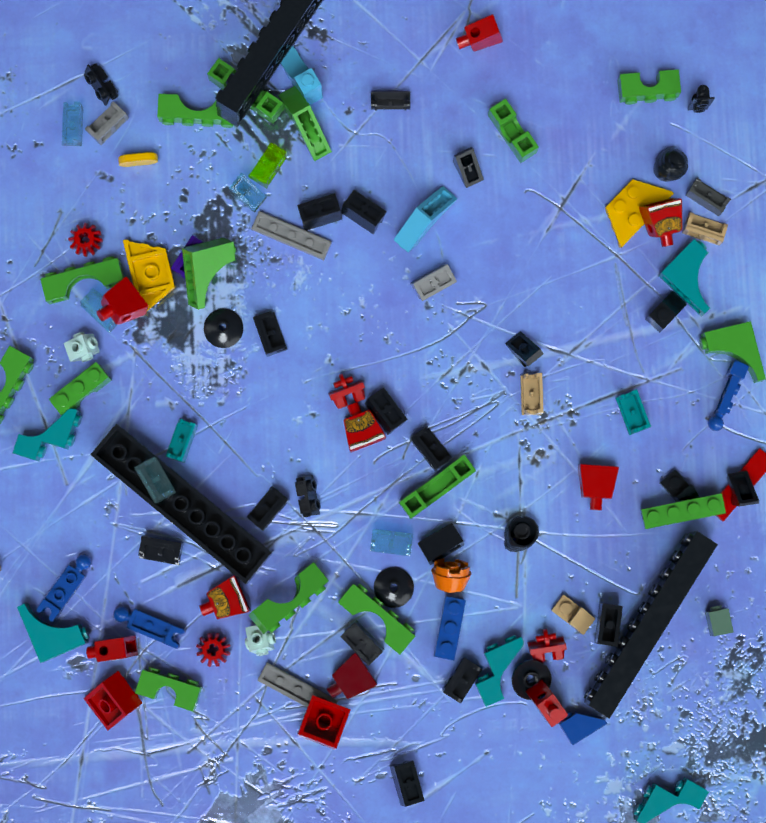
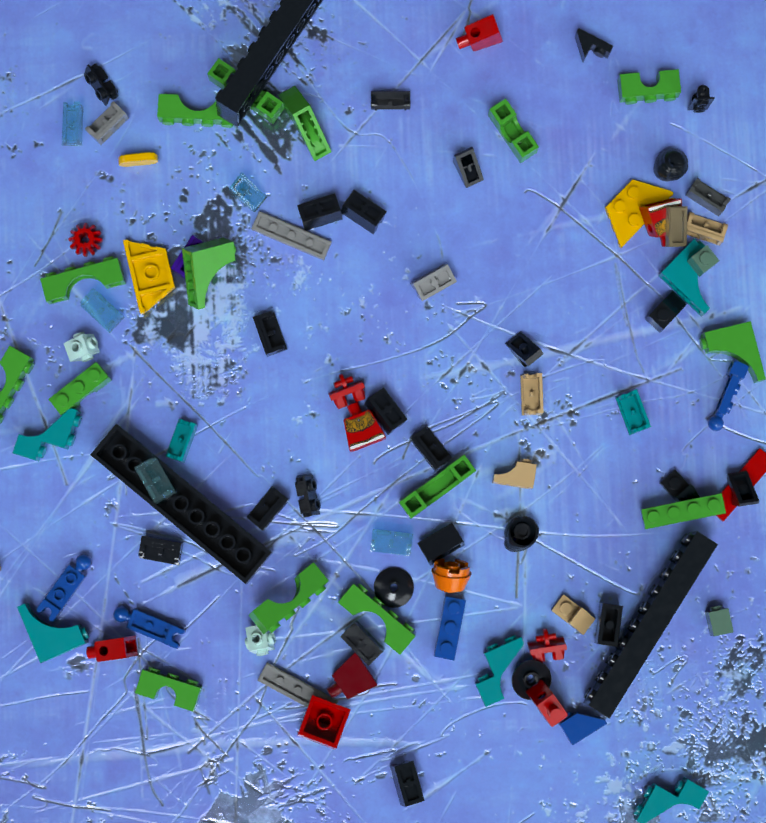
(113, 700): red slope -> none
(122, 303): red torso -> none
(207, 645): red gear -> none
(224, 338): black dish -> none
(225, 600): torso -> none
(268, 165): clear neon green hinge -> none
(302, 77): medium azure arch -> none
(424, 218): medium azure arch -> none
(462, 680): black hinge -> none
(520, 476): none -> tan arch
(588, 42): none -> black slope
(597, 483): red torso -> none
(676, 226): none -> dark tan tile
(703, 260): none -> sand green brick

